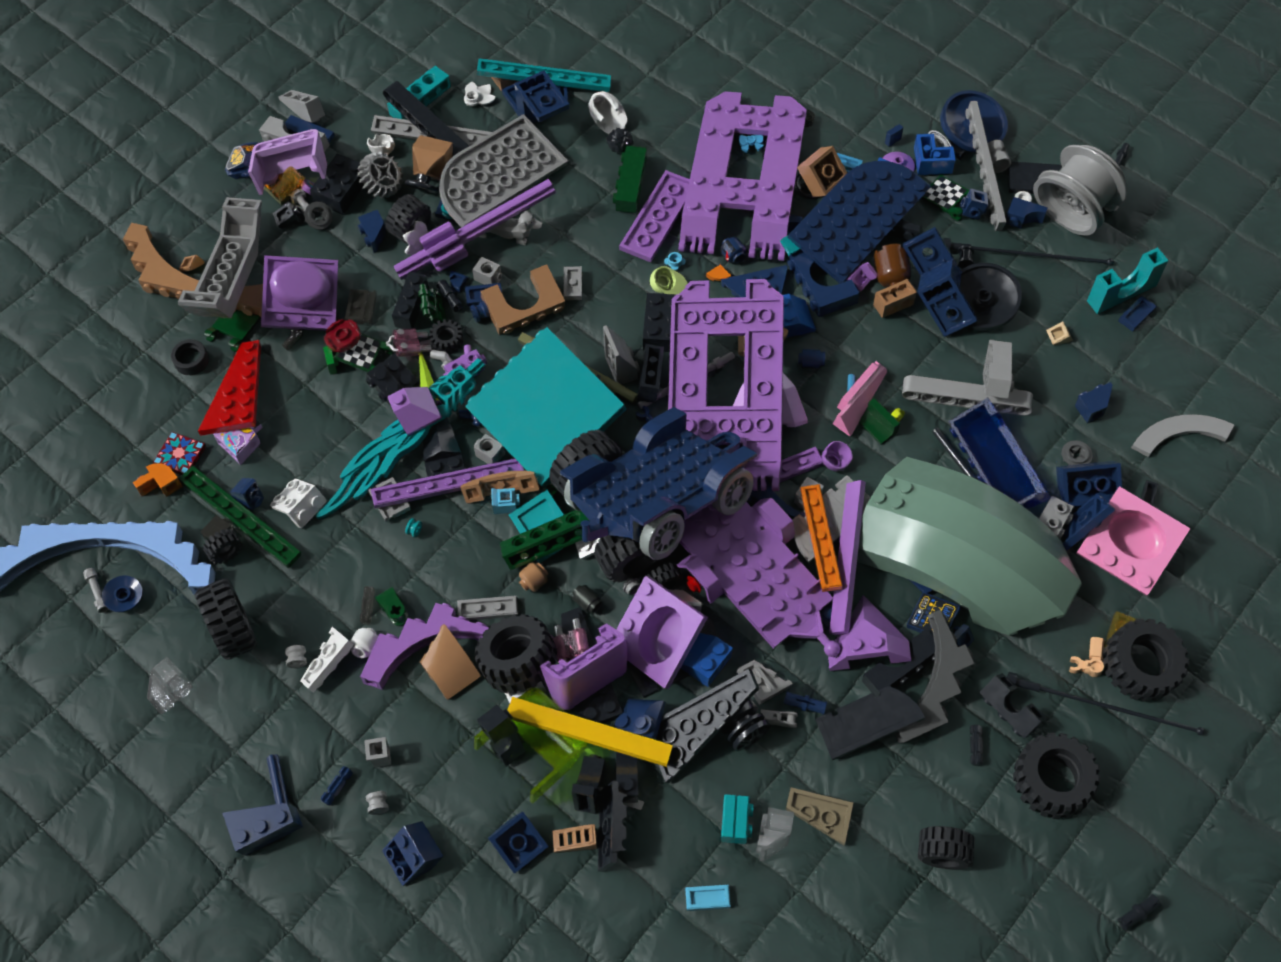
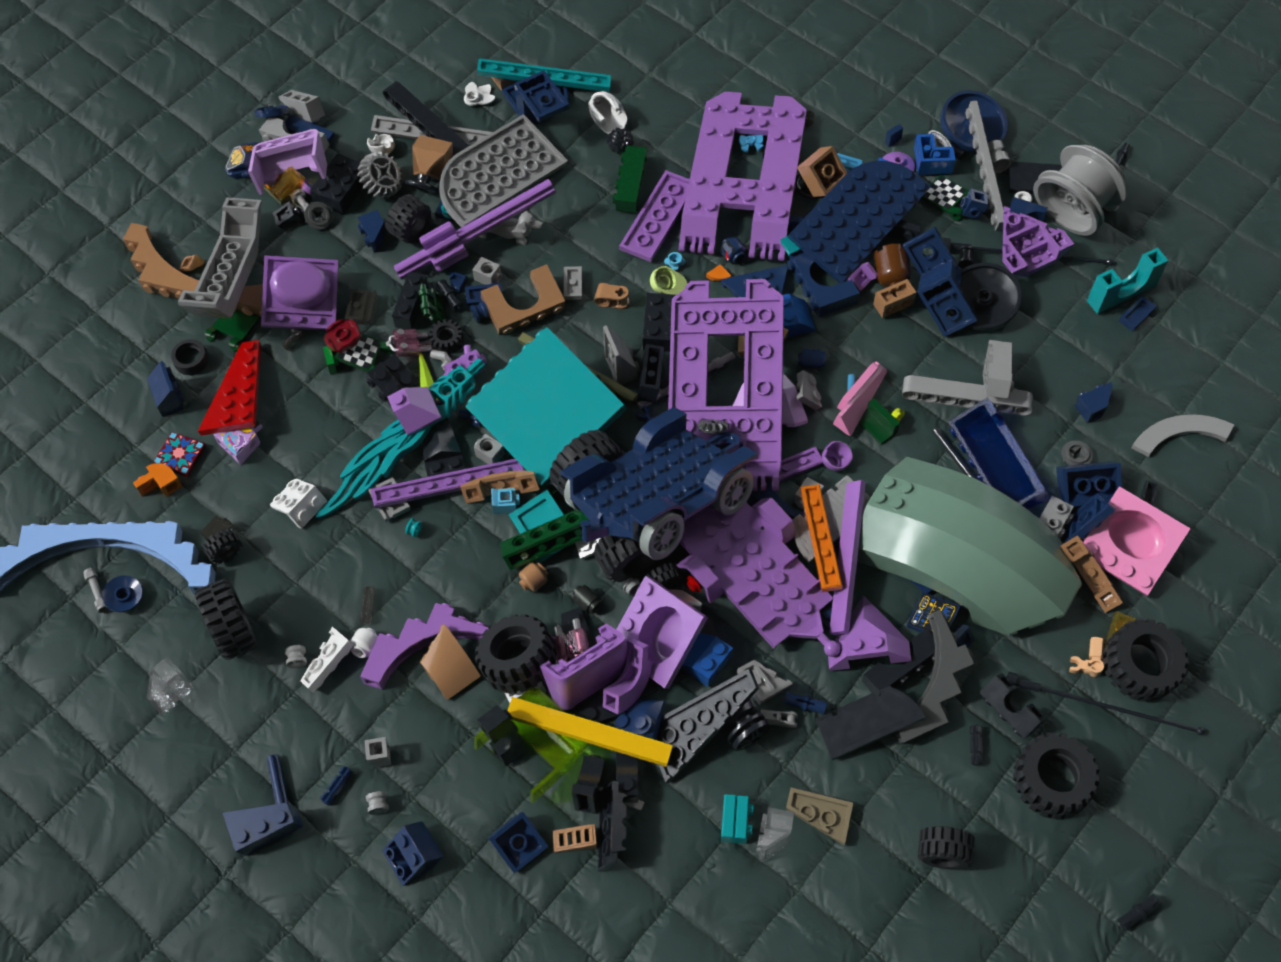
(165, 390): none -> dark blue slope
(240, 517): dark green plate -> none
(247, 493): dark blue slope -> none
(269, 111): none -> dark blue tile
(392, 605): dark green piece -> none
(412, 238): white plate -> none
(425, 89): teal brick -> none
(488, 608): light grey tile -> none
(610, 295): none -> medium nougat piece
(632, 681): none -> medium lavender arch
(707, 897): medium azure tile -> none
(713, 426): none -> dark grey gear
(808, 390): none -> light grey wing
(1031, 244): none -> medium lavender wedge
(1059, 334): tan slope -> none
(1092, 573): none -> medium nougat slope

